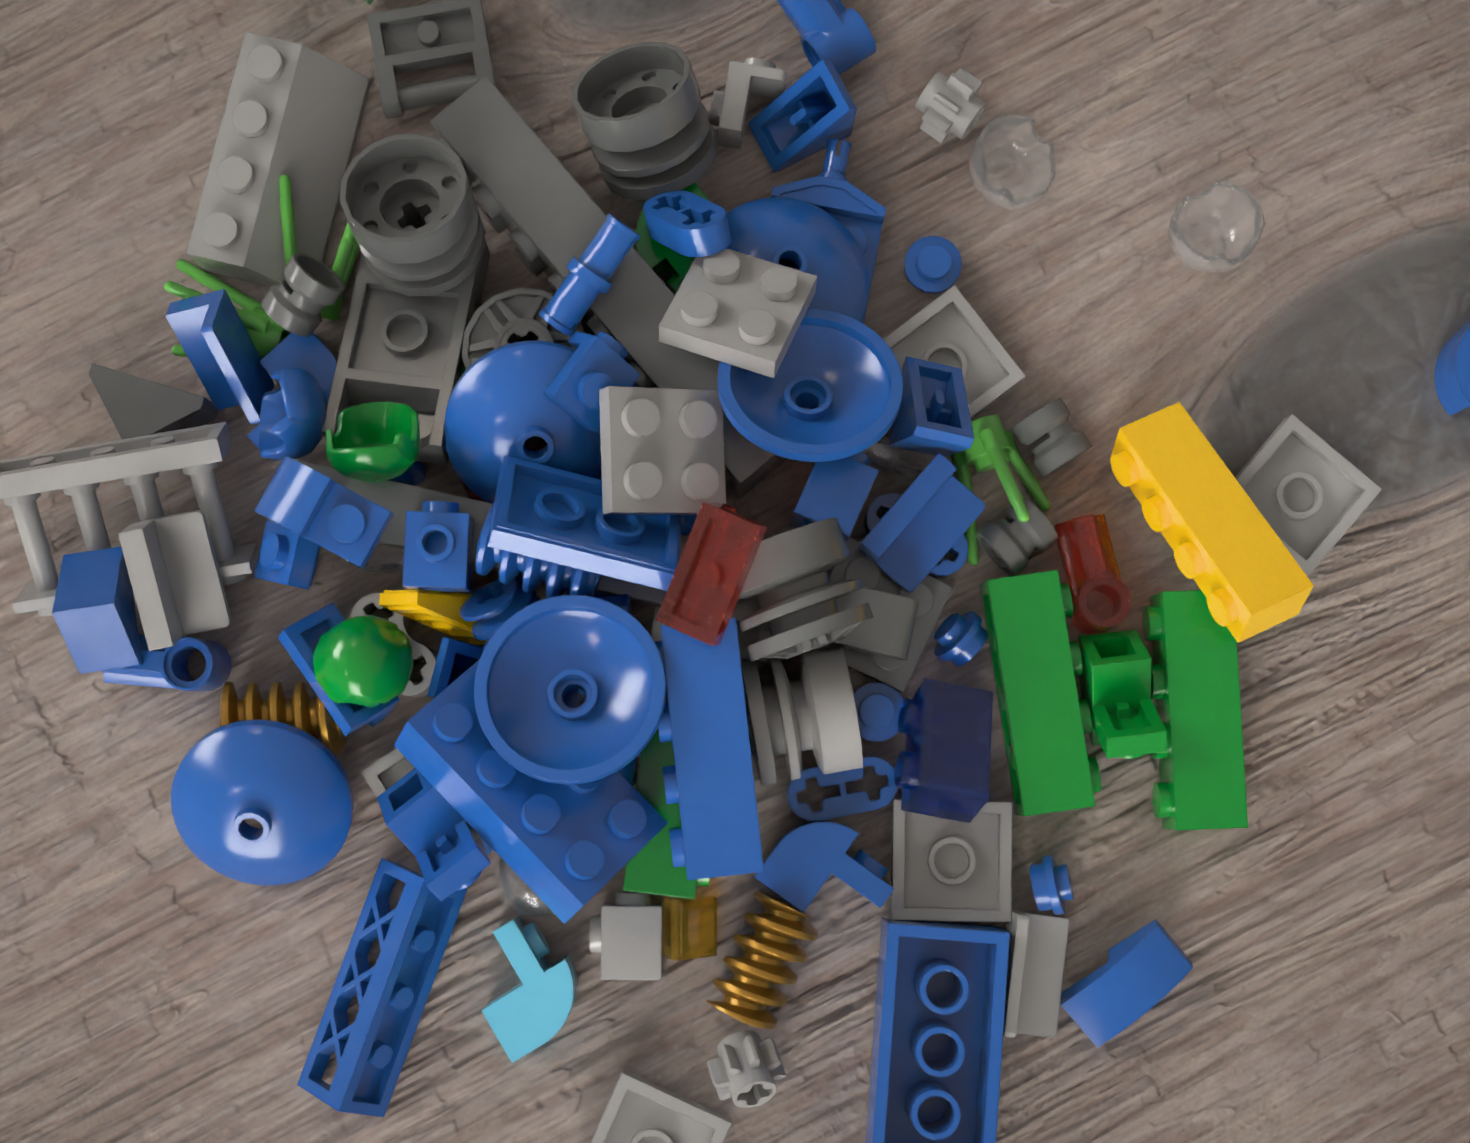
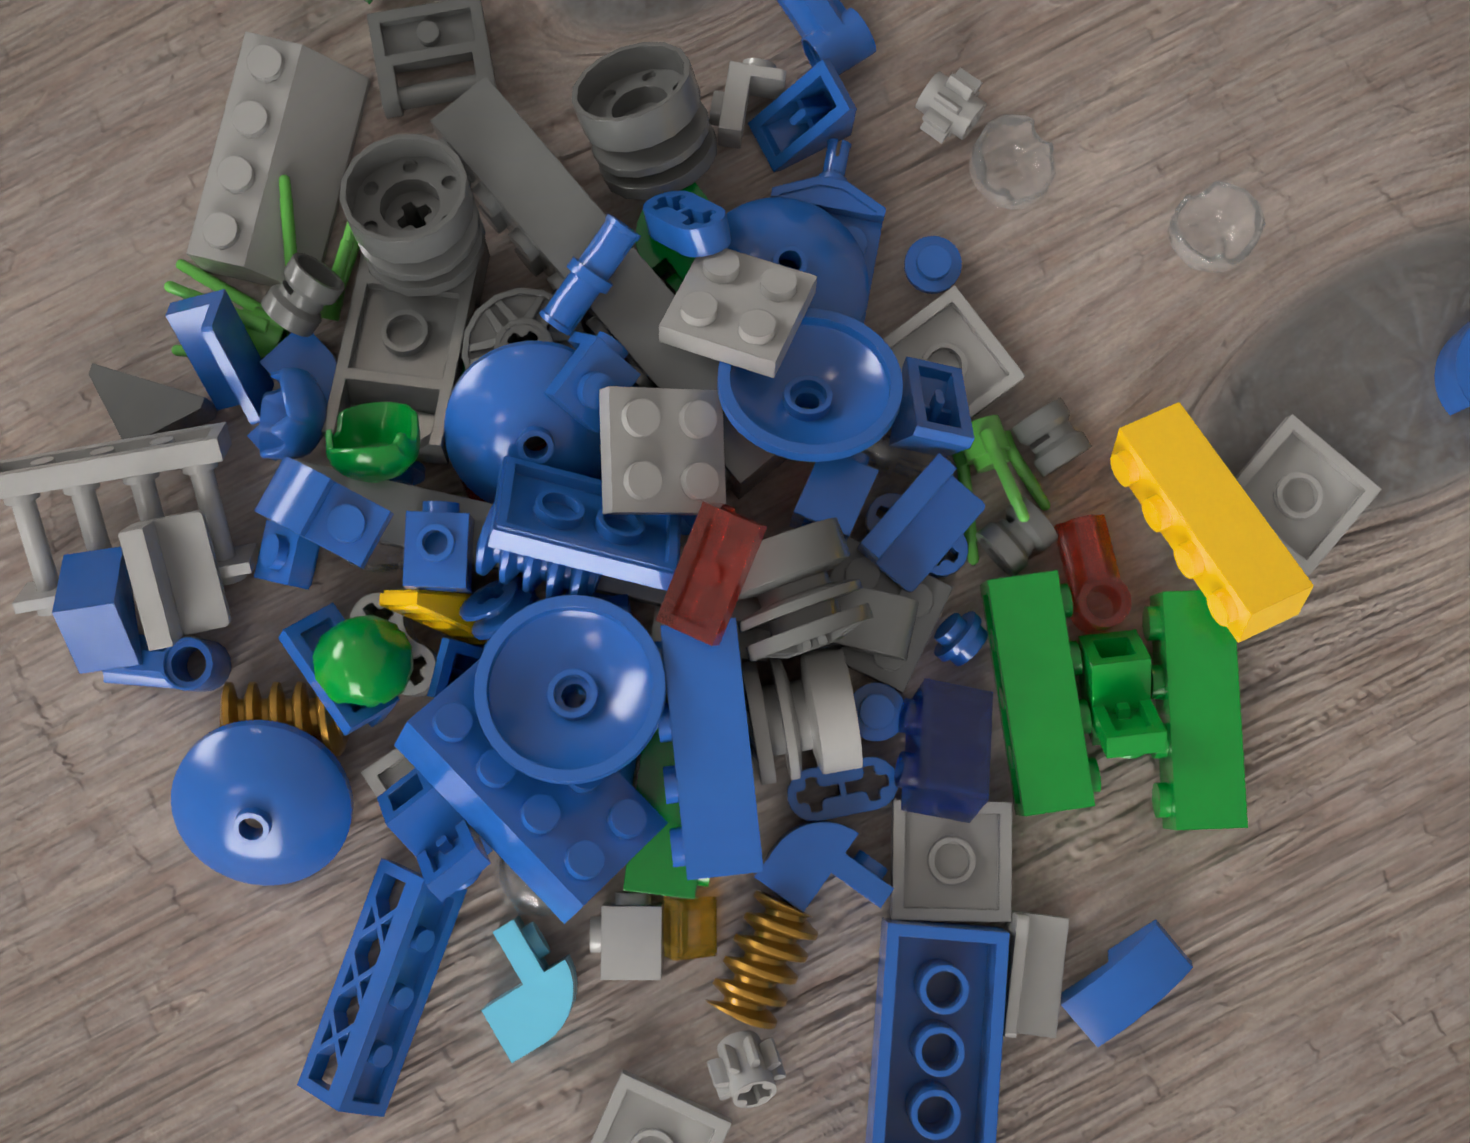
(1051, 885): blue plate -> none

